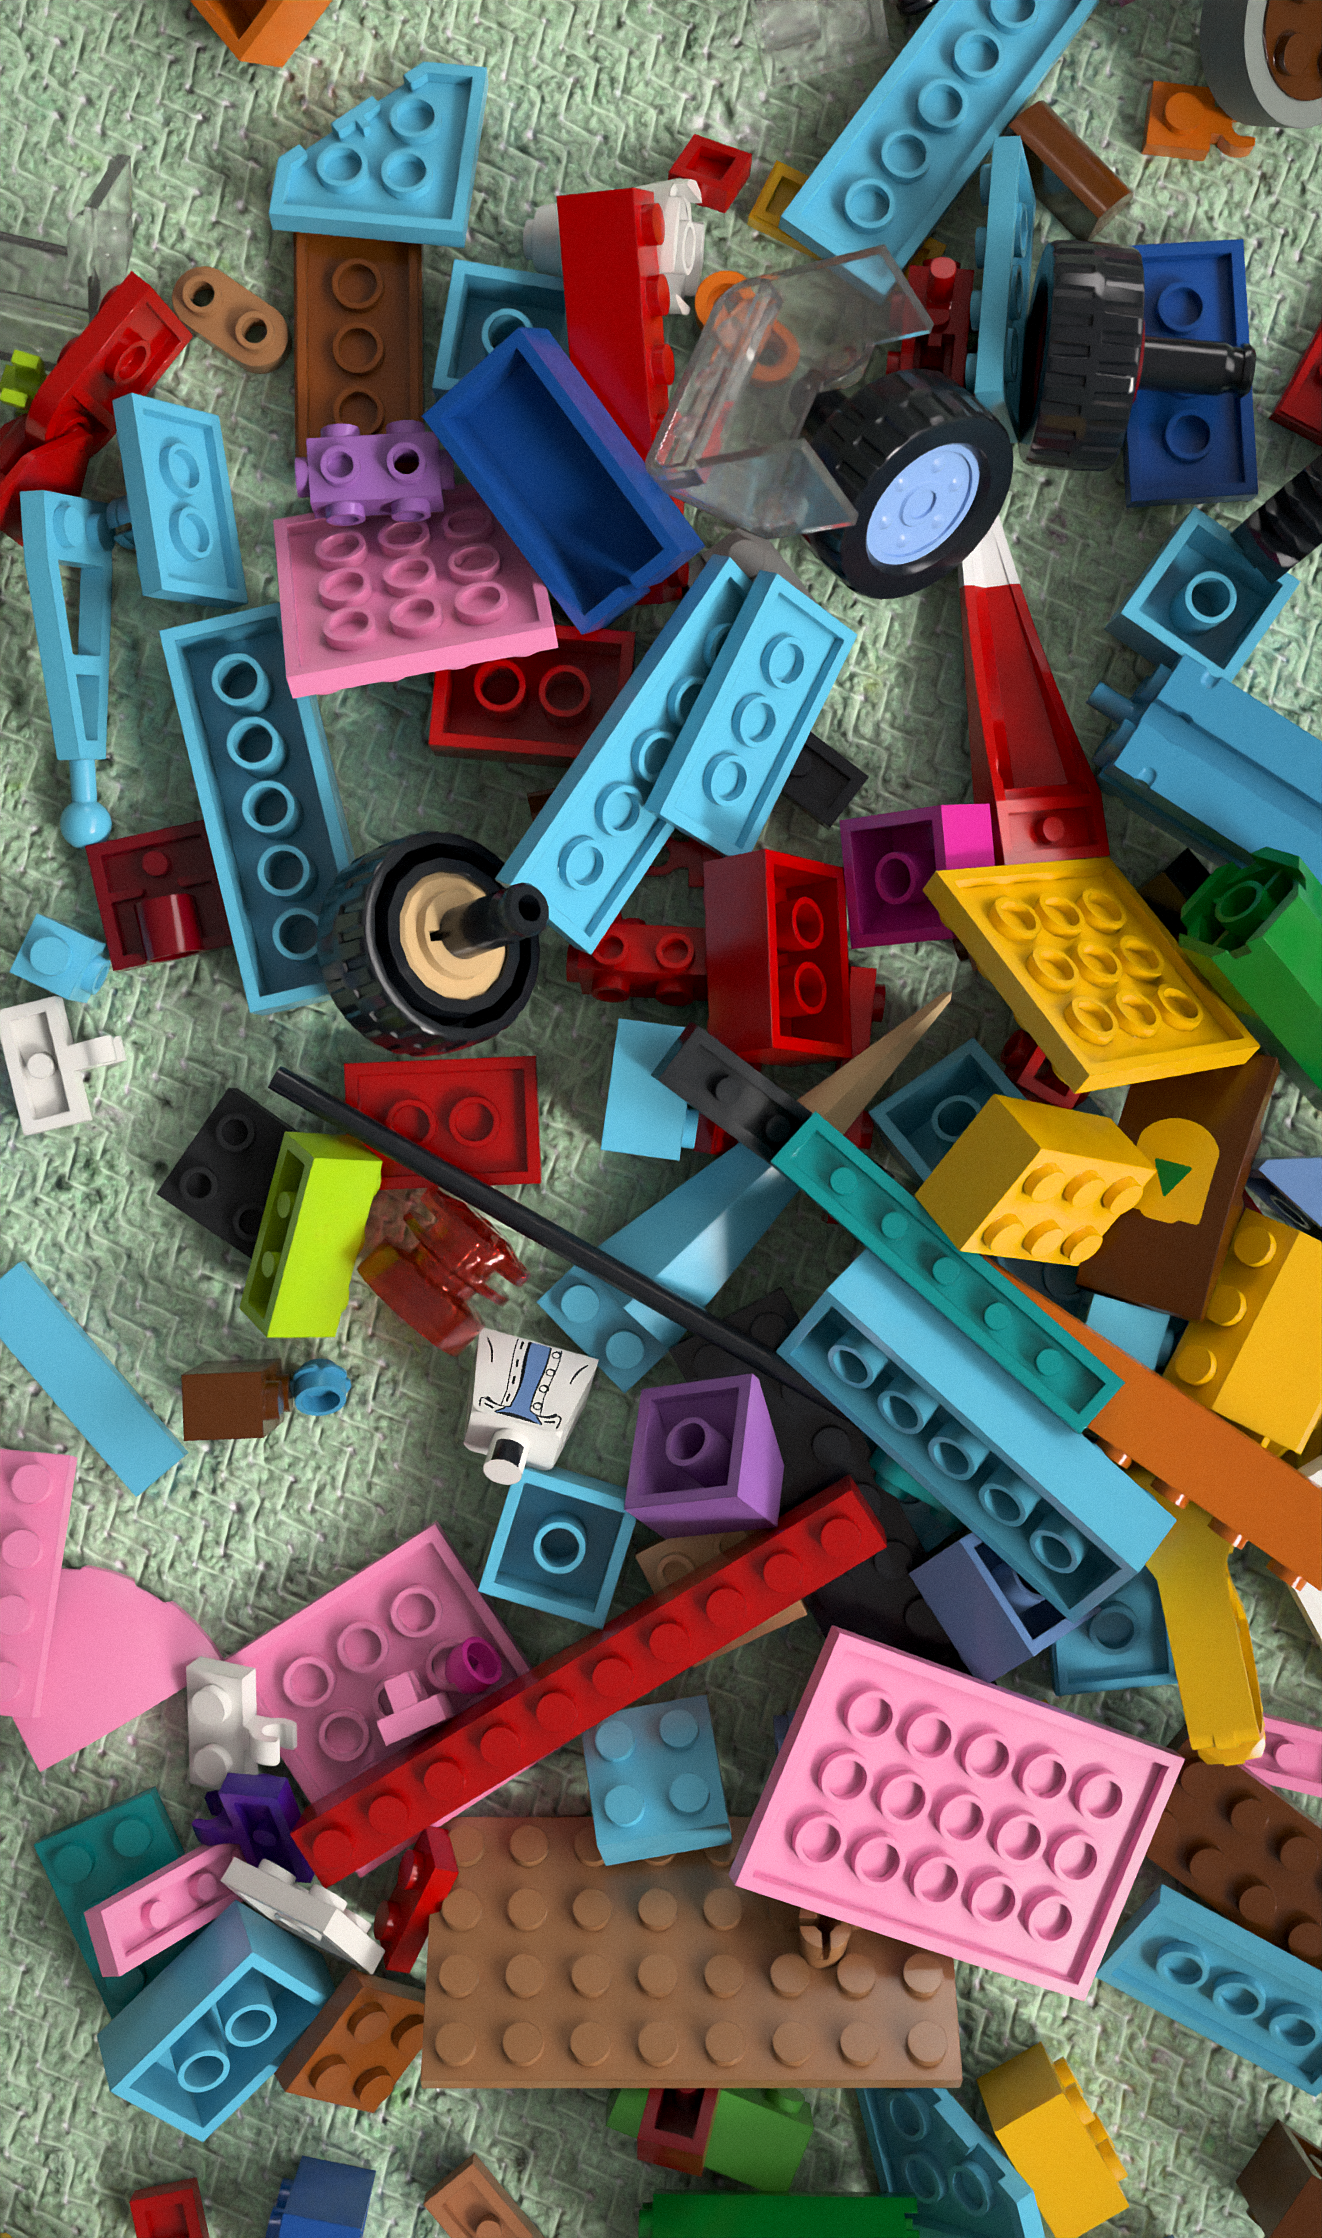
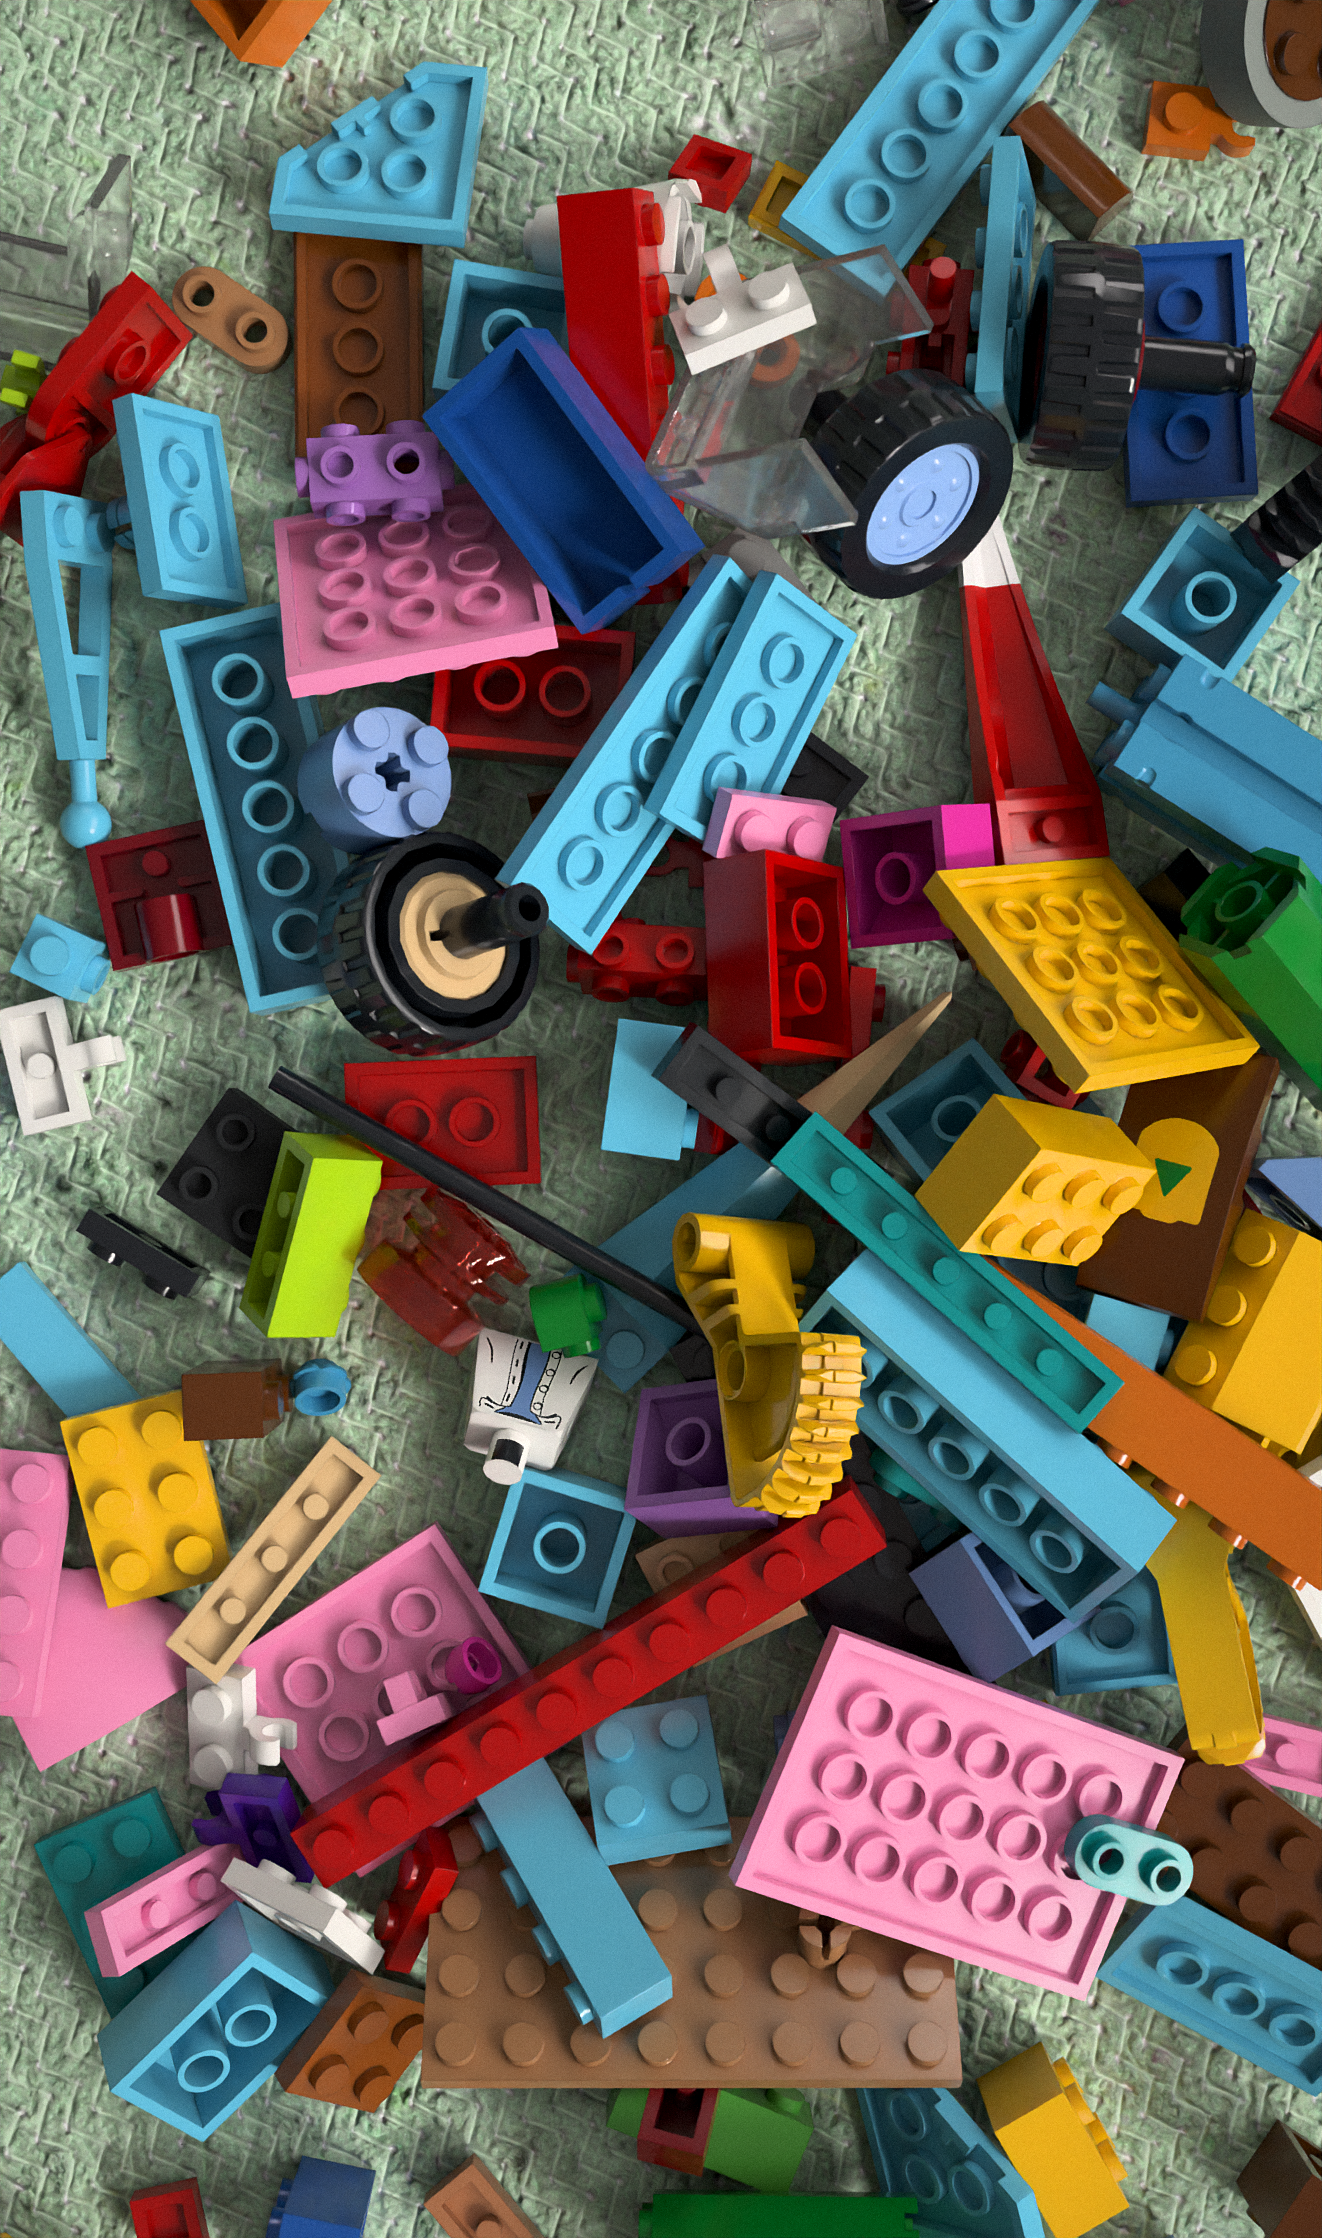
(120, 1240): none -> black plate
(146, 1498): none -> yellow plate
(272, 1560): none -> tan plate
(375, 779): none -> medium blue brick
(568, 1314): none -> green plate
(573, 1898): none -> medium azure brick
(740, 313): none -> white plate
(758, 820): none -> bright pink plate
(781, 1391): none -> yellow arm
(1134, 1861): none -> plate

